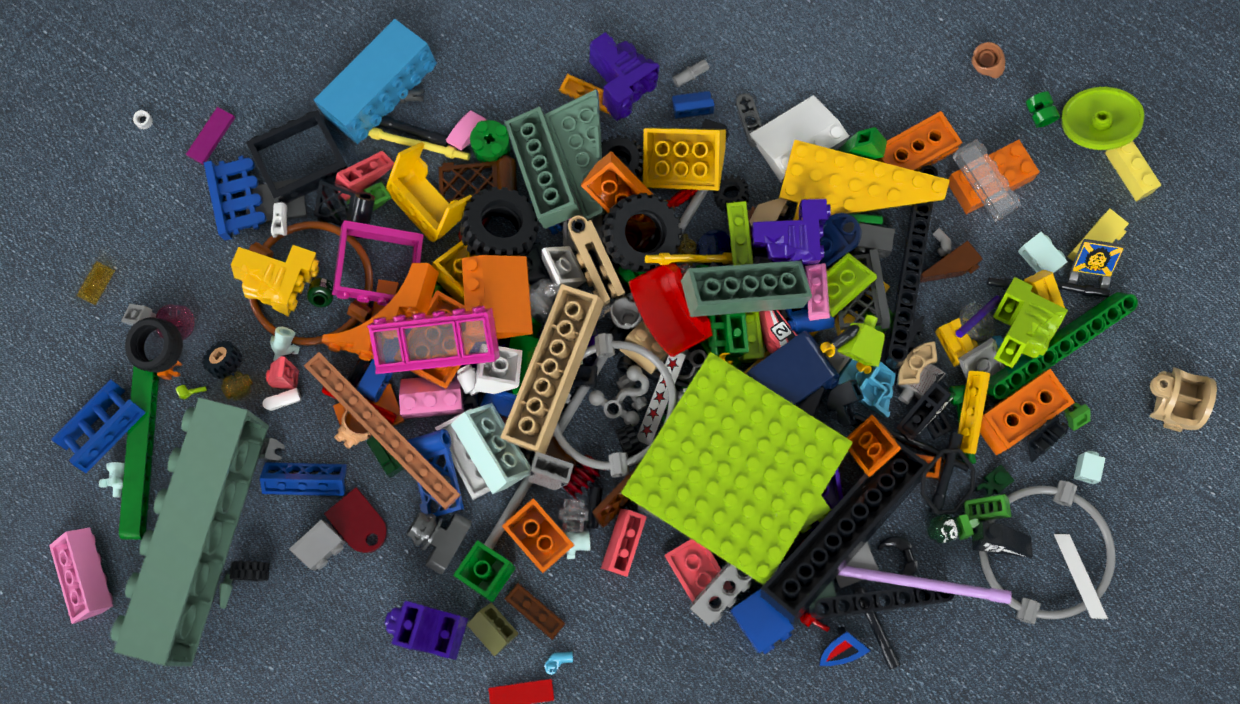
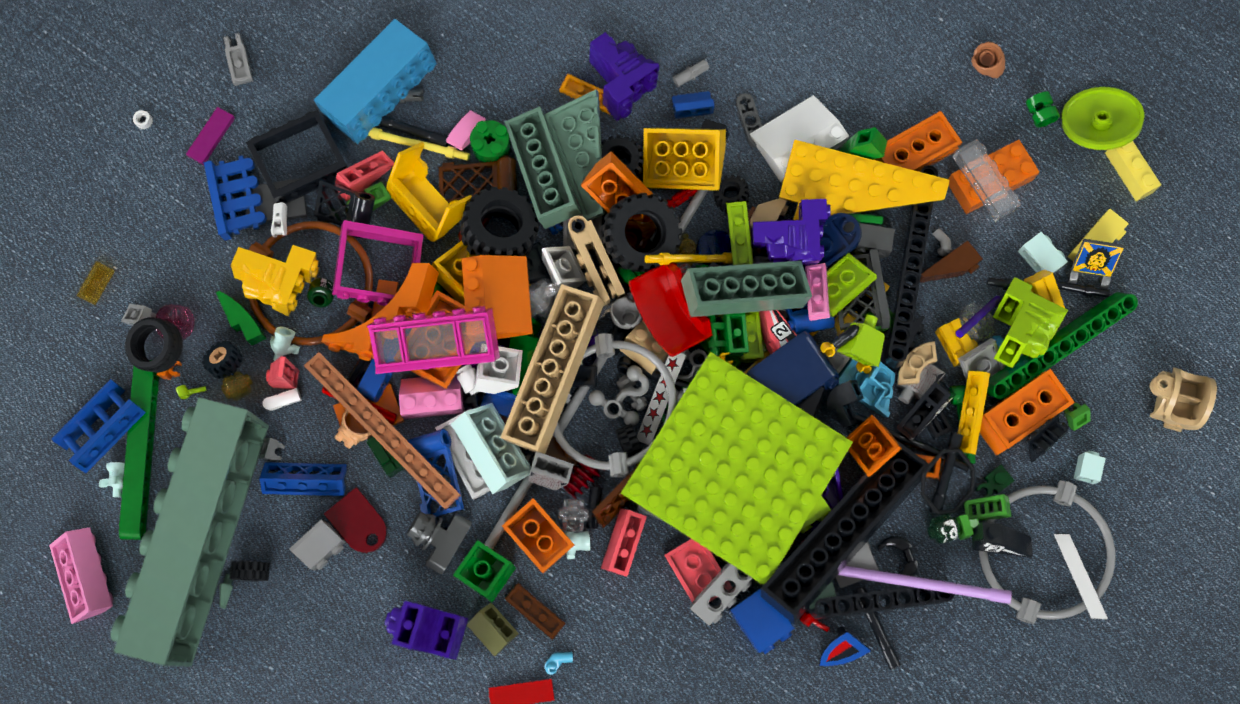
(238, 61): none -> light grey hinge
(241, 319): none -> green slope

